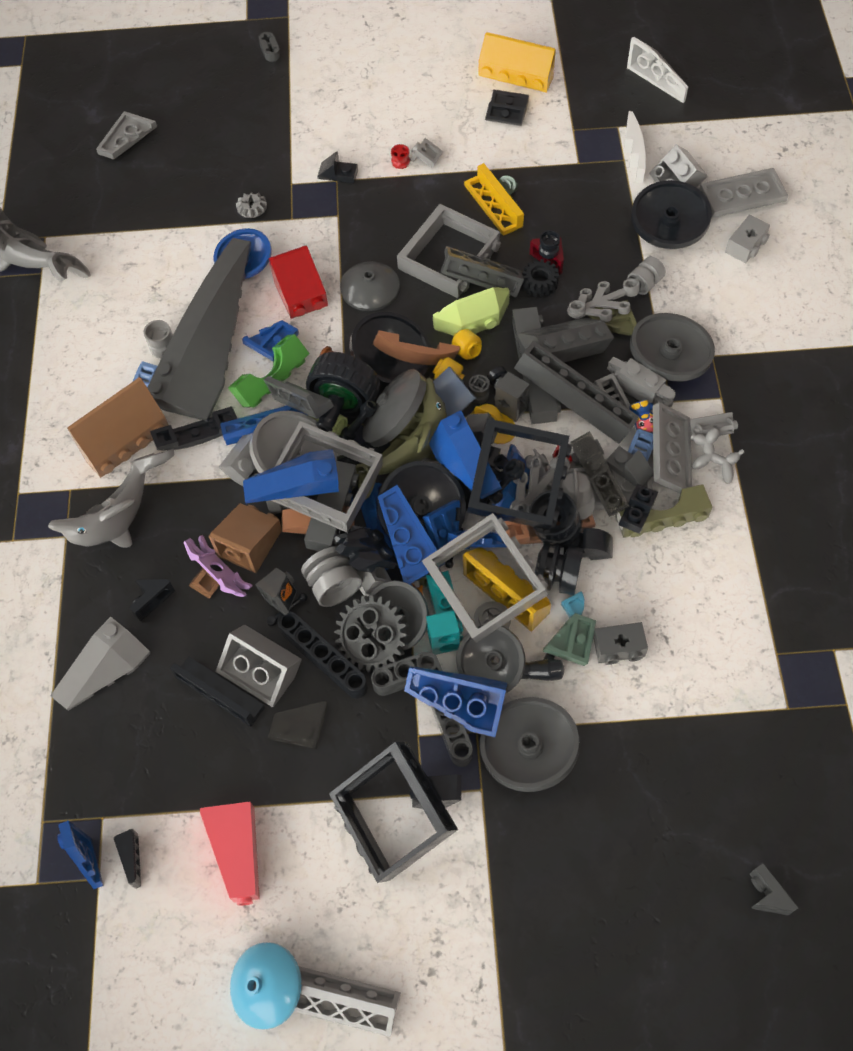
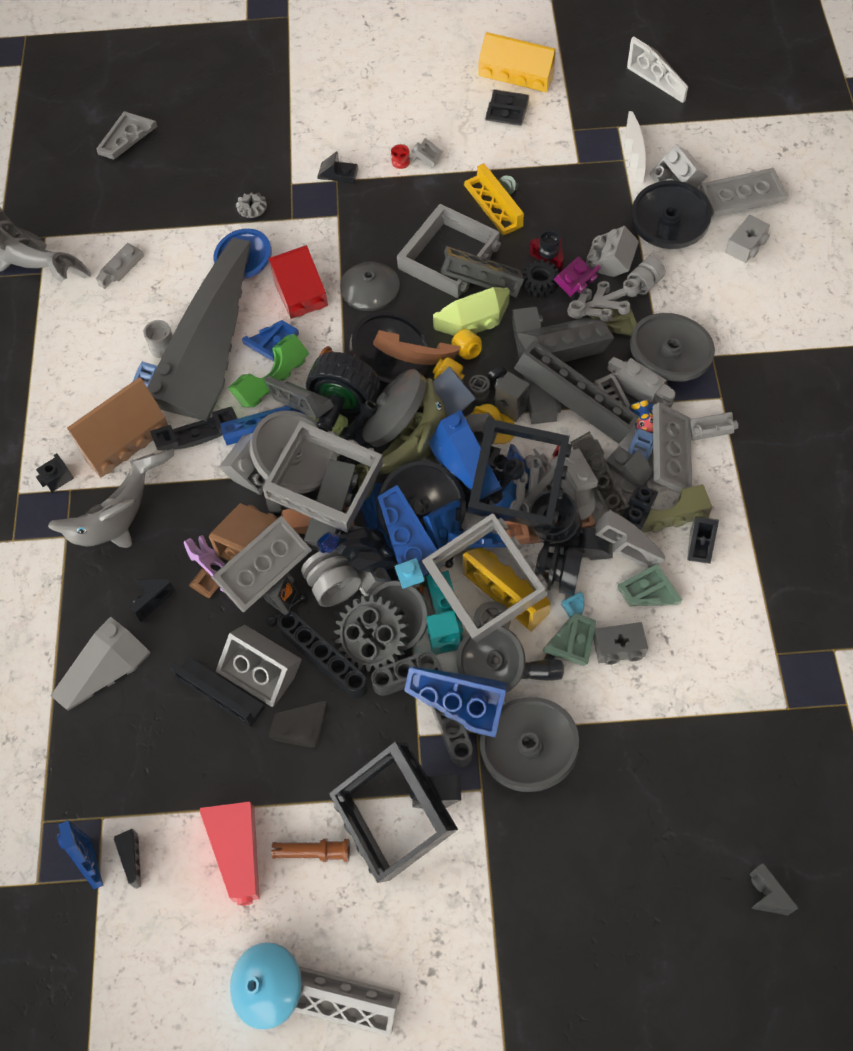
(54, 473): none -> black brick
(119, 265): none -> light grey hinge
(261, 564): none -> light grey plate
(267, 47): dark grey beam -> none
(301, 476): blue wedge -> none
(323, 850): none -> dark orange pin
(328, 542): none -> clear blue plate
(409, 573): none -> medium azure plate
(575, 276): none -> magenta bracket
(579, 471): none -> light grey plate
(613, 252): none -> light grey slope
(628, 540): none -> light grey slope
(649, 589): none -> sand green wing
(702, 539): none -> black slope
(709, 455): light grey piece -> none

